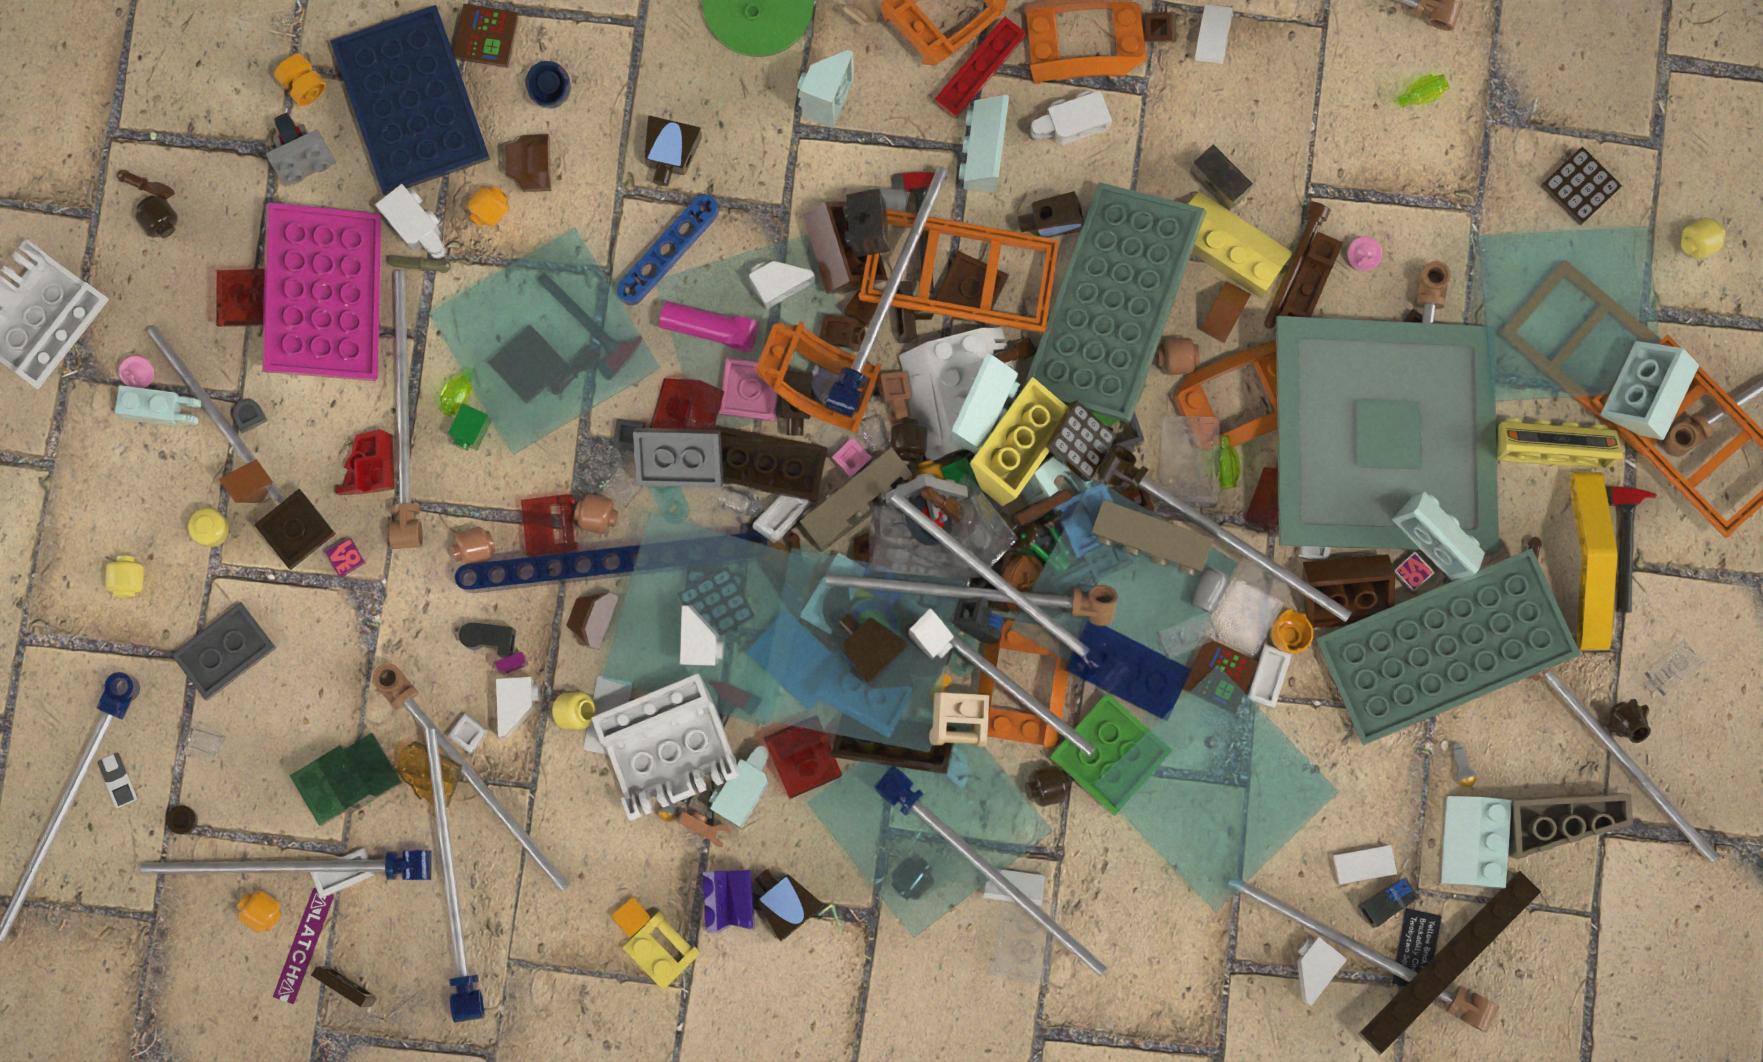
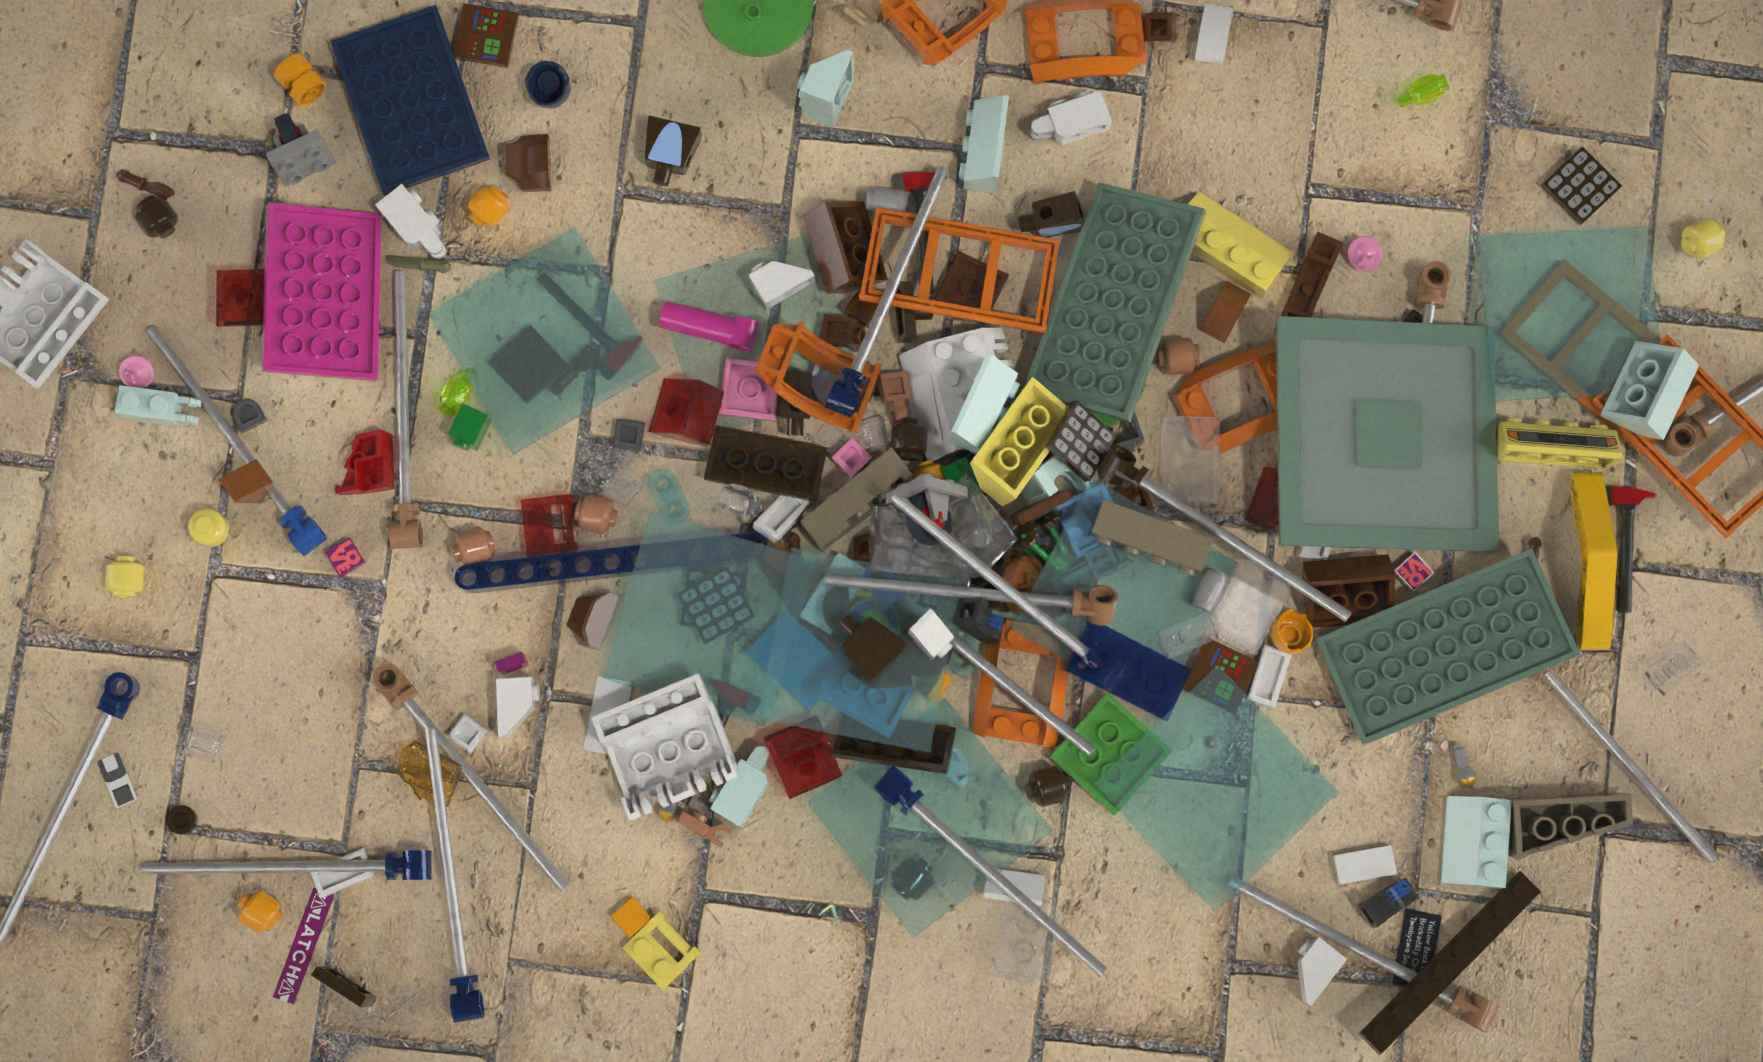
(223, 651): dark grey tile -> none
(295, 529): dark brown tile -> none
(346, 779): clear green bracket -> none
(480, 635): pearl dark grey leg -> none
(573, 710): light yellow head -> none
(665, 263): blue beam -> none
(678, 457): plate -> none
(698, 640): white slope -> none
(728, 900): dark purple piece -> none
(785, 903): torso -> none
(867, 223): clear smoke brick -> none
(948, 506): reddish brown piece -> none
(960, 709): tan plate -> none
(980, 67): red plate -> none
(1021, 350): reddish brown piece -> none
(1221, 177): clear smoke brick -> none
(1228, 463): clear neon green plant -> none
(1316, 215): reddish brown piece -> none
(1439, 536): light aqua slope -> none
(1630, 721): dark brown rock -> none

